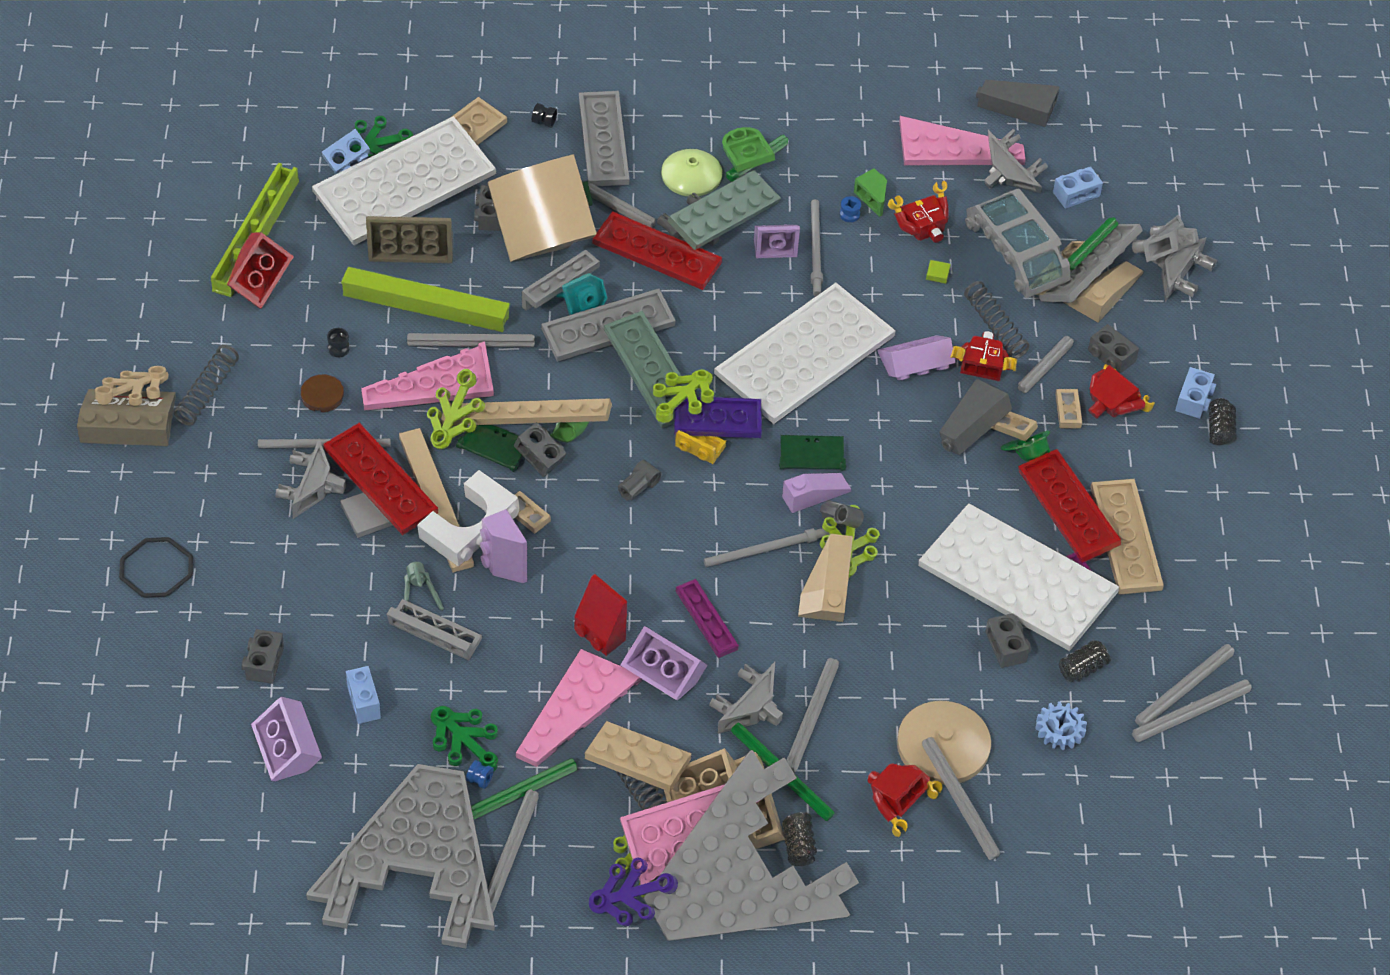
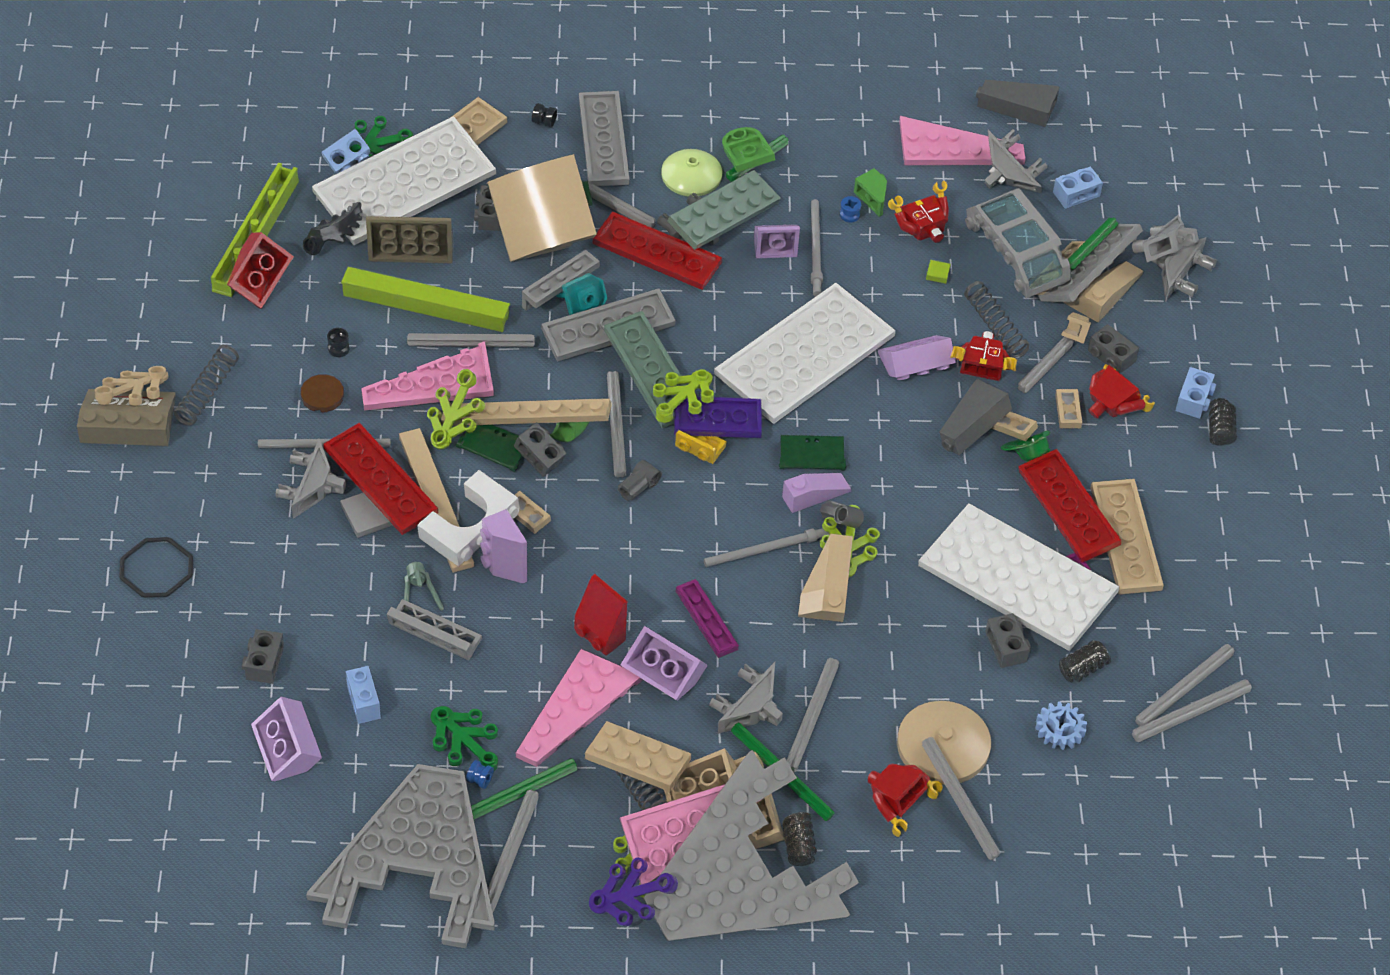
(333, 230): none -> black plant
(616, 424): none -> light grey axle
(1077, 327): none -> tan window

